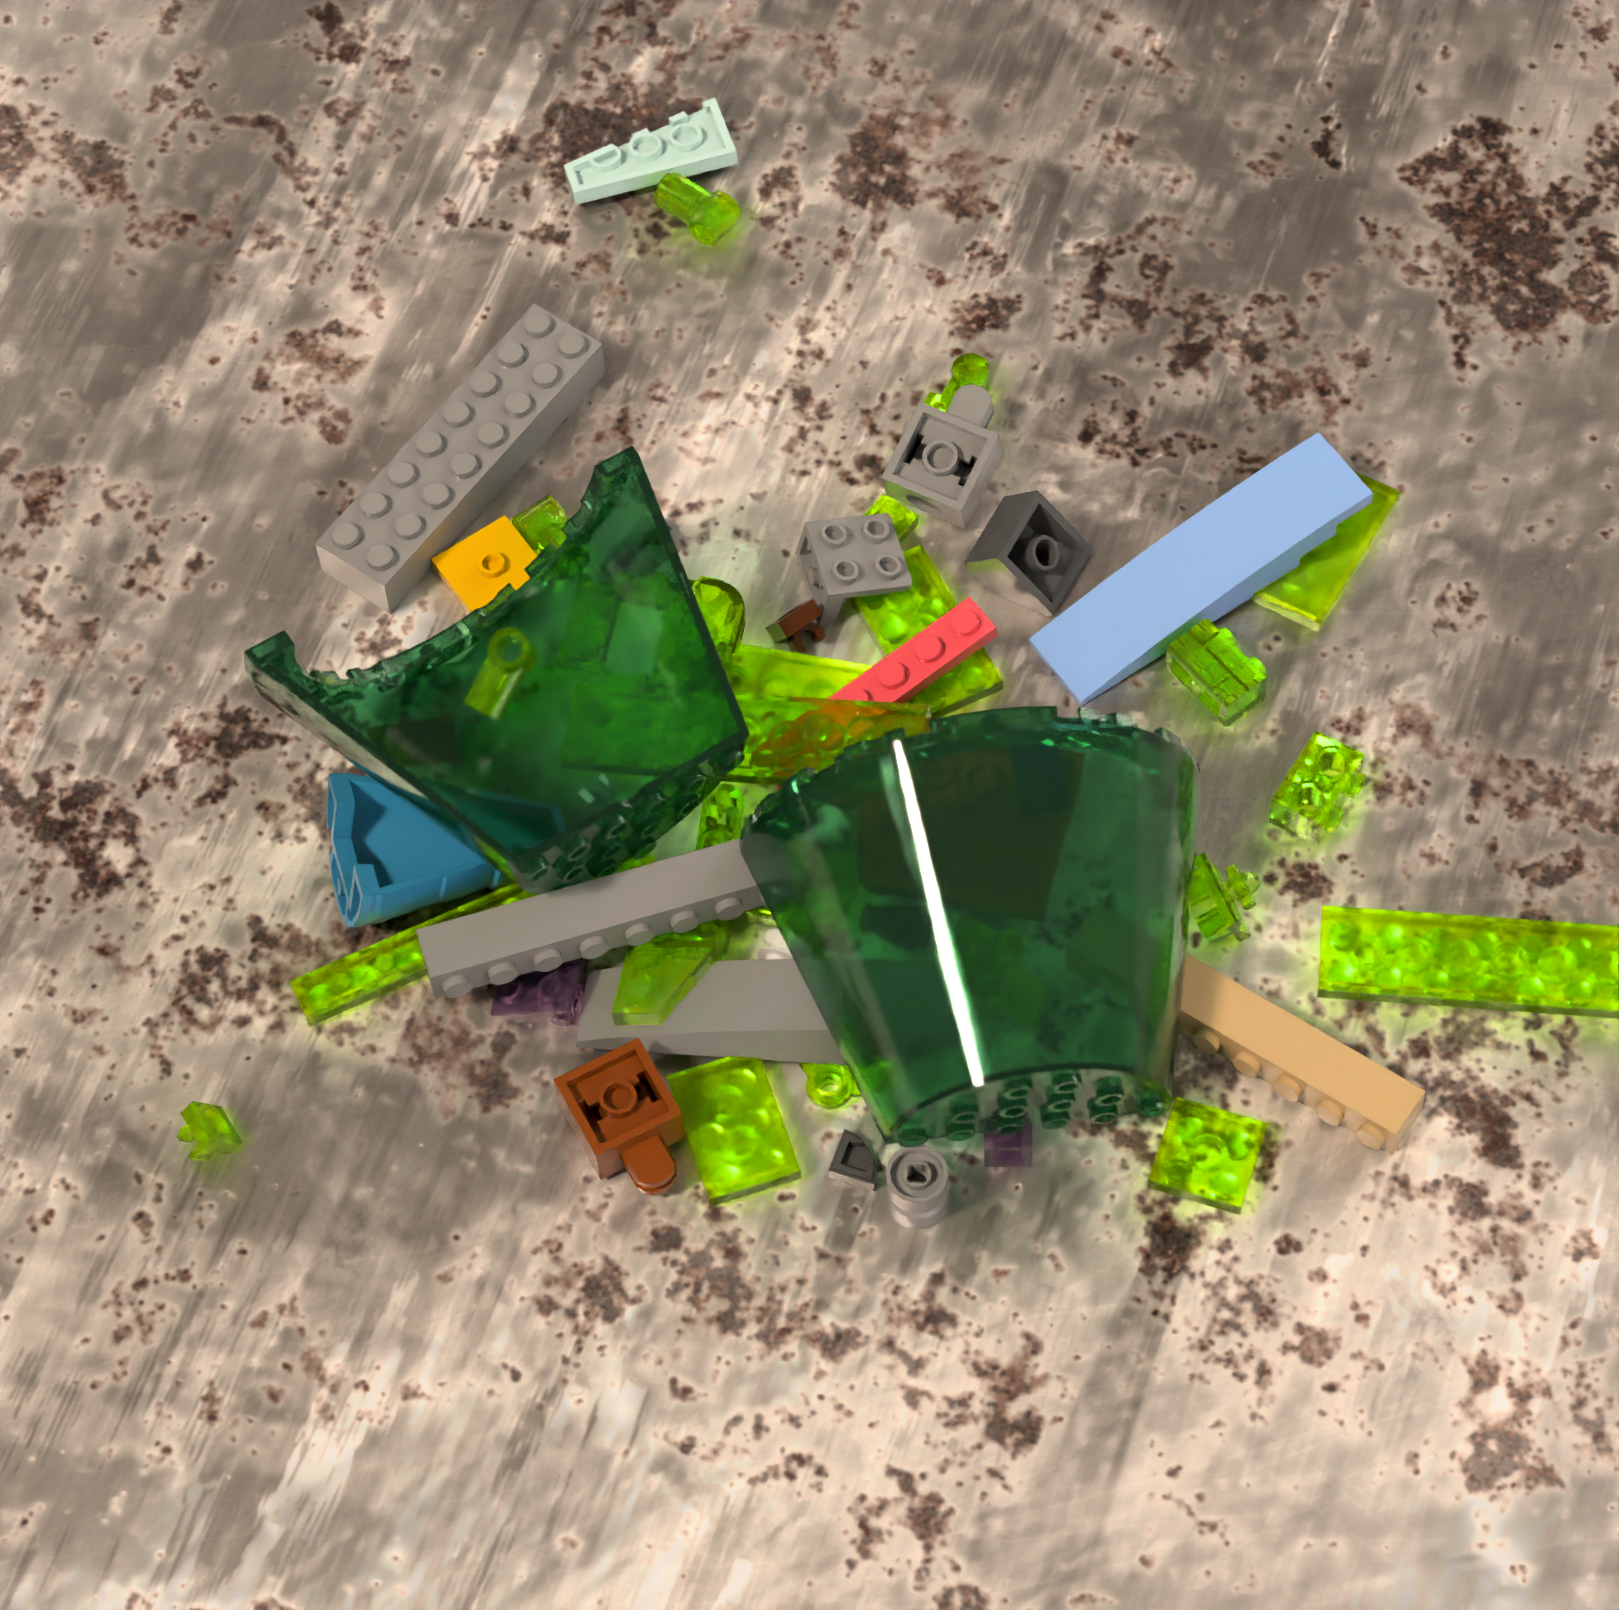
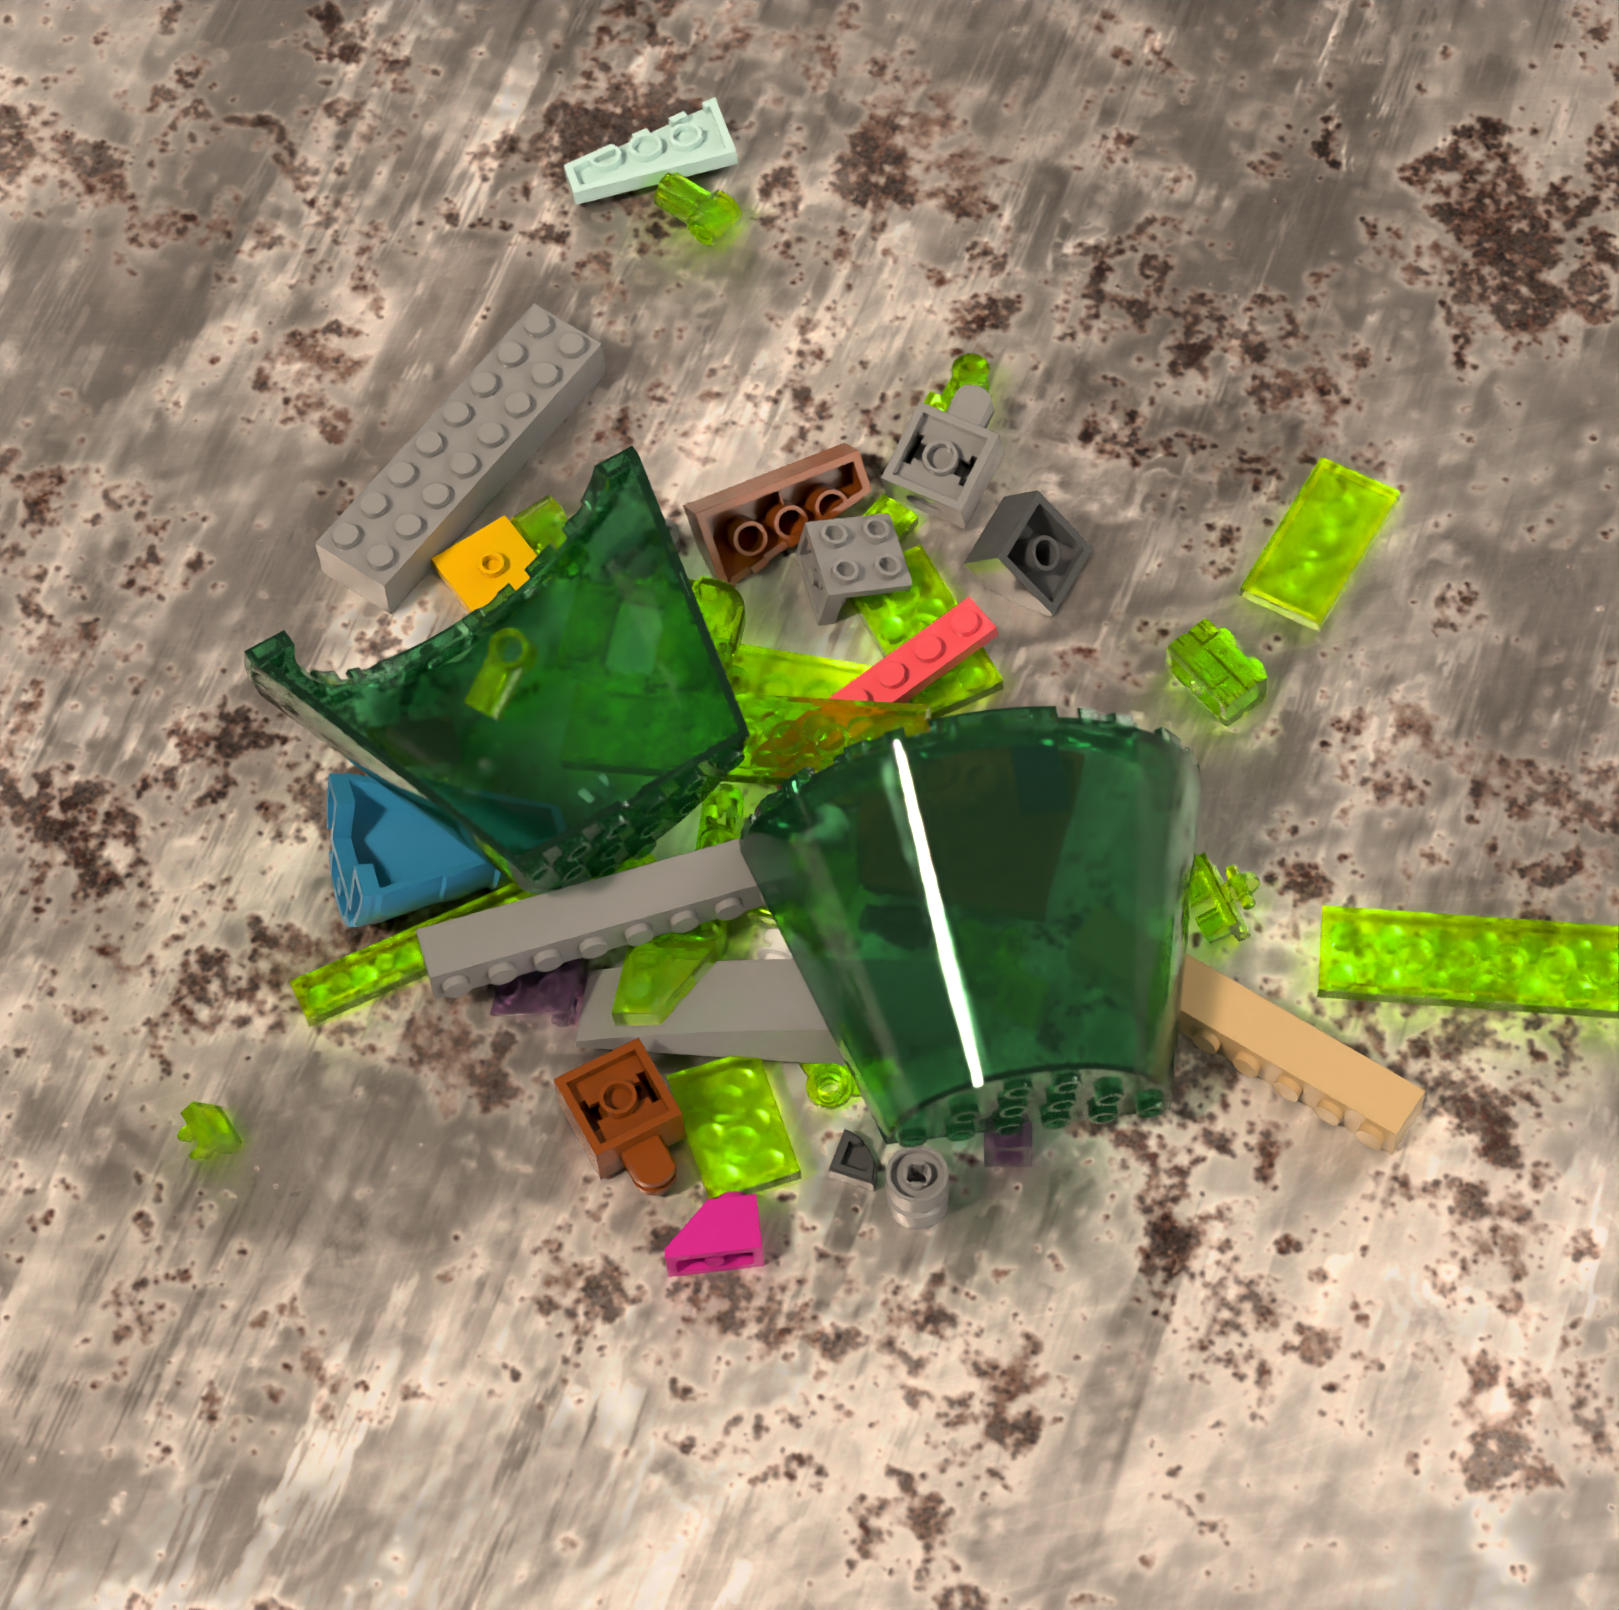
(718, 1237): none -> dark pink slope
(766, 515): none -> dark orange wedge
(794, 623): reddish brown tile -> none
(1202, 568): light blue slope -> none
(1207, 1155): clear neon green plate -> none
(1310, 786): clear neon green brick -> none

